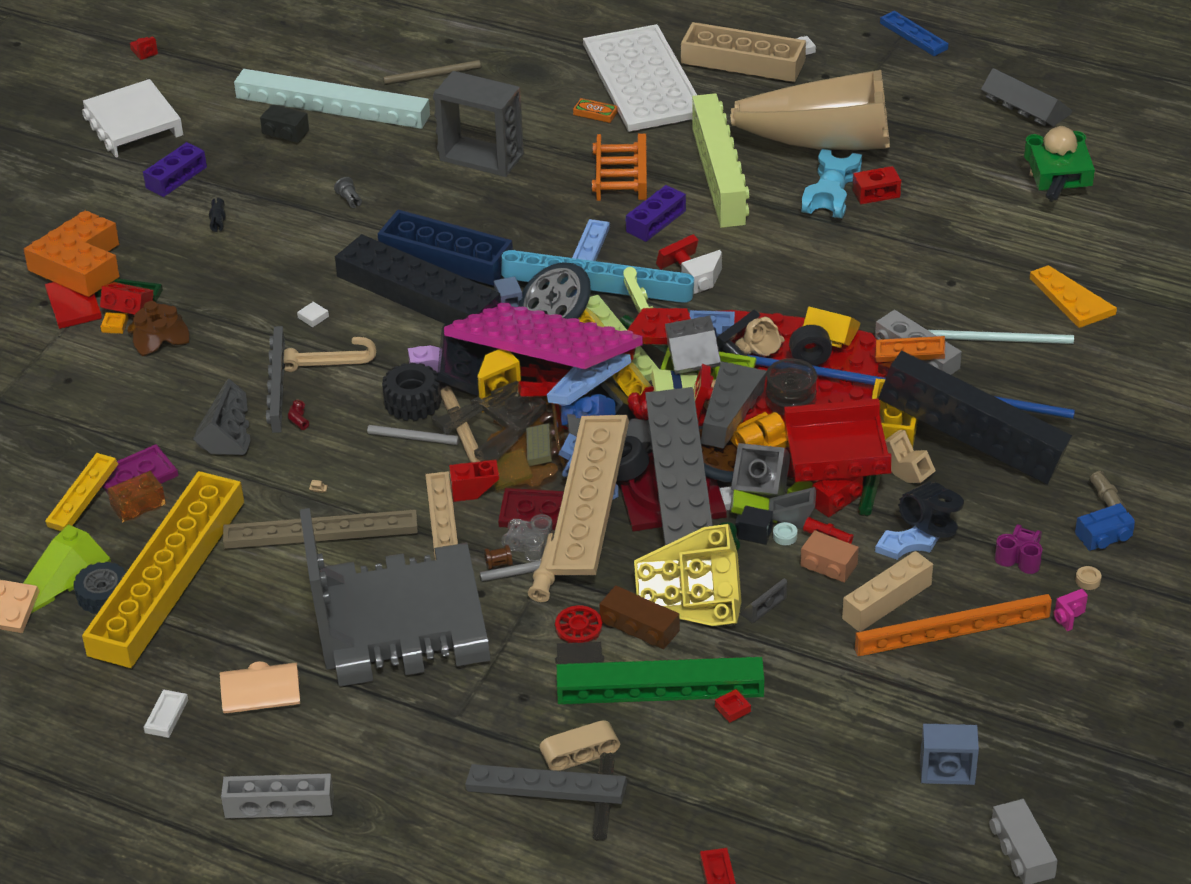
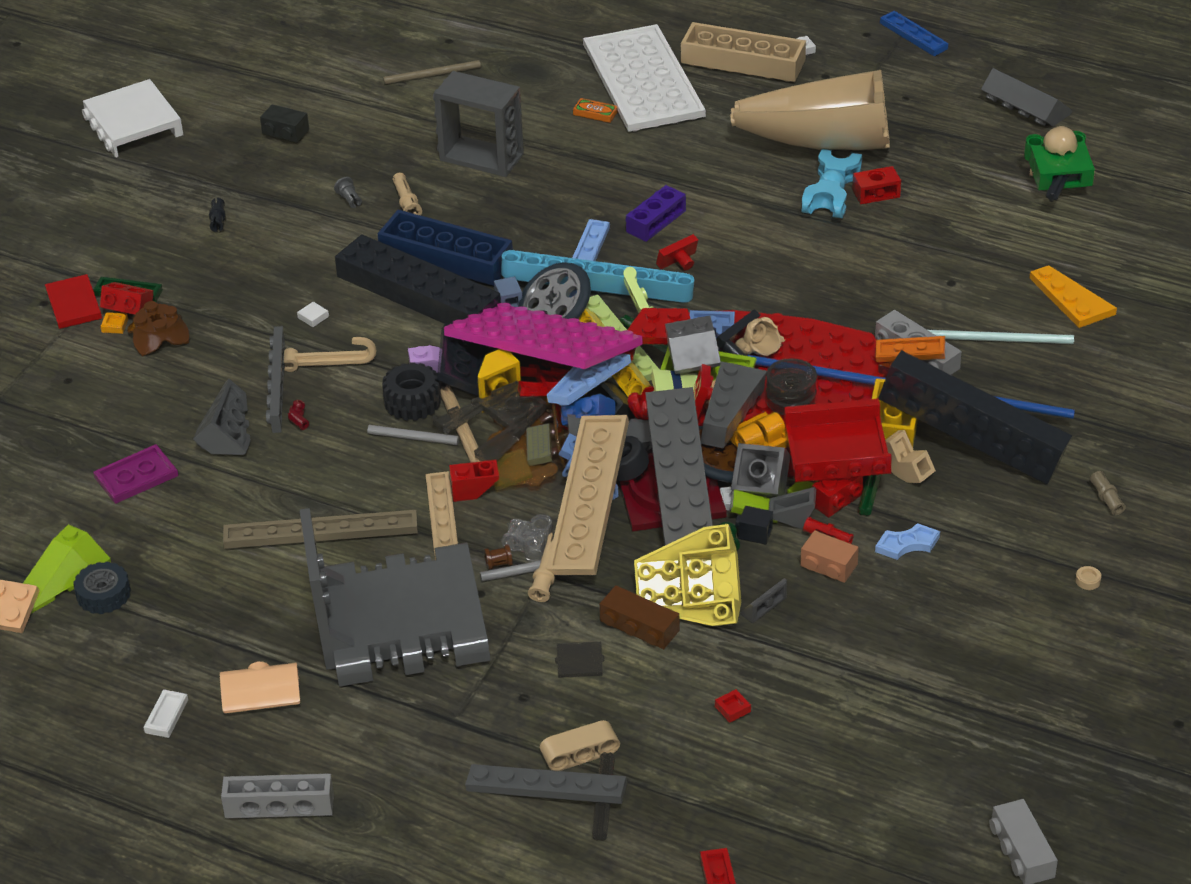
(77, 254): orange piece -> none
(81, 492): yellow plate -> none
(136, 496): clear orange brick -> none
(144, 47): red bracket -> none
(163, 570): yellow brick -> none
(174, 169): dark purple brick -> none
(318, 486): tan piece -> none
(332, 98): light aqua brick -> none
(407, 199): none -> tan pin
(527, 503): dark red tile -> none
(578, 624): red wheel -> none
(638, 160): orange fence -> none
(659, 680): green brick -> none
(704, 270): white slope -> none
(720, 160): yellowish green brick -> none
(785, 533): light aqua tile -> none
(807, 335): black tyre -> none
(839, 327): yellow slope -> none
(887, 591): tan brick -> none
(924, 509): black piece -> none
(949, 754): sand blue brick -> none
(952, 625): orange tile -> none
(1020, 548): magenta piece -> none
(1069, 607): dark pink bracket -> none
(1105, 527): blue brick -> none

